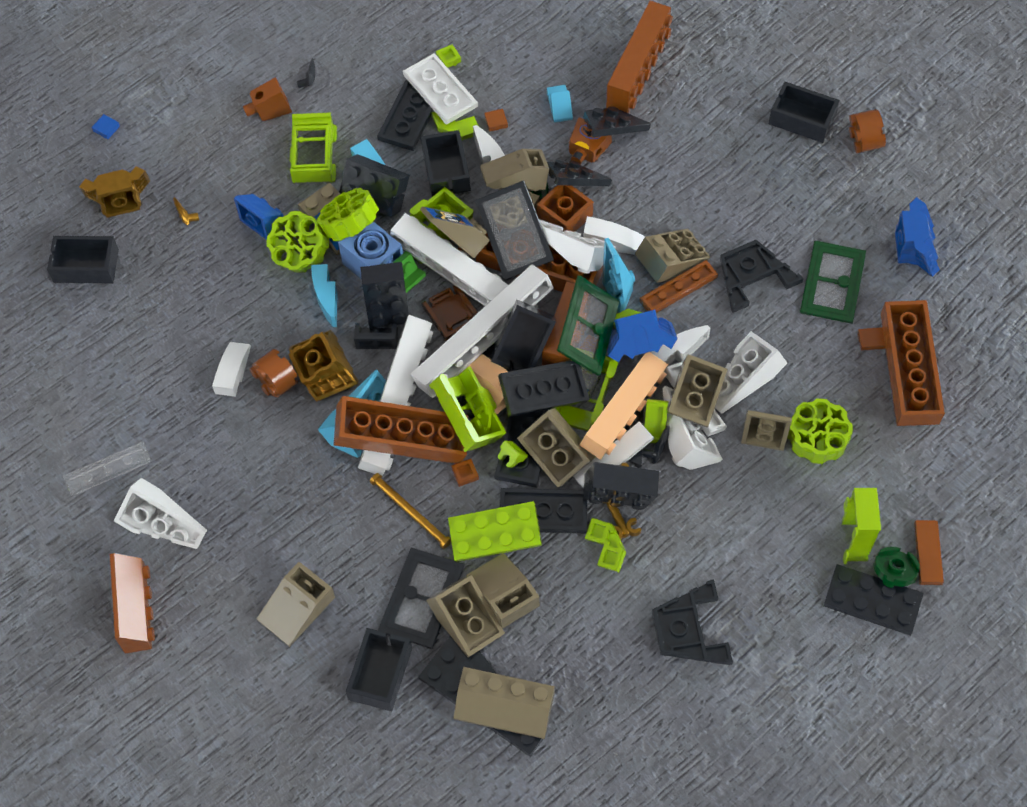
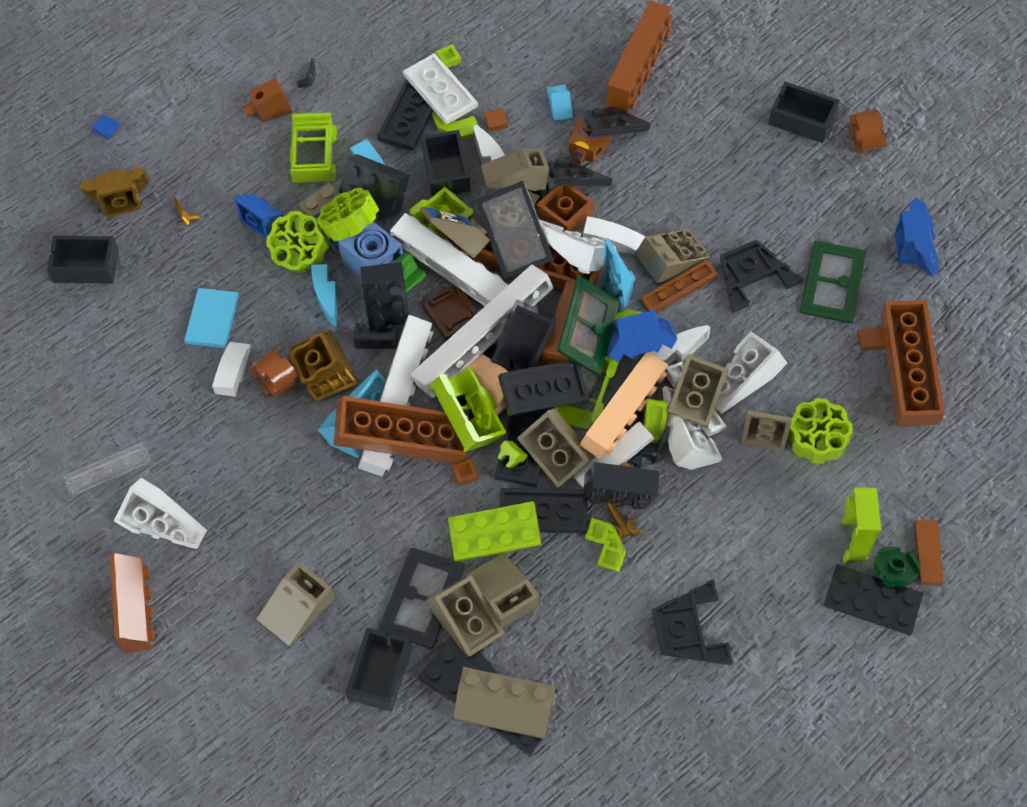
(211, 318): none -> medium azure tile
(410, 510): pearl gold bar -> none

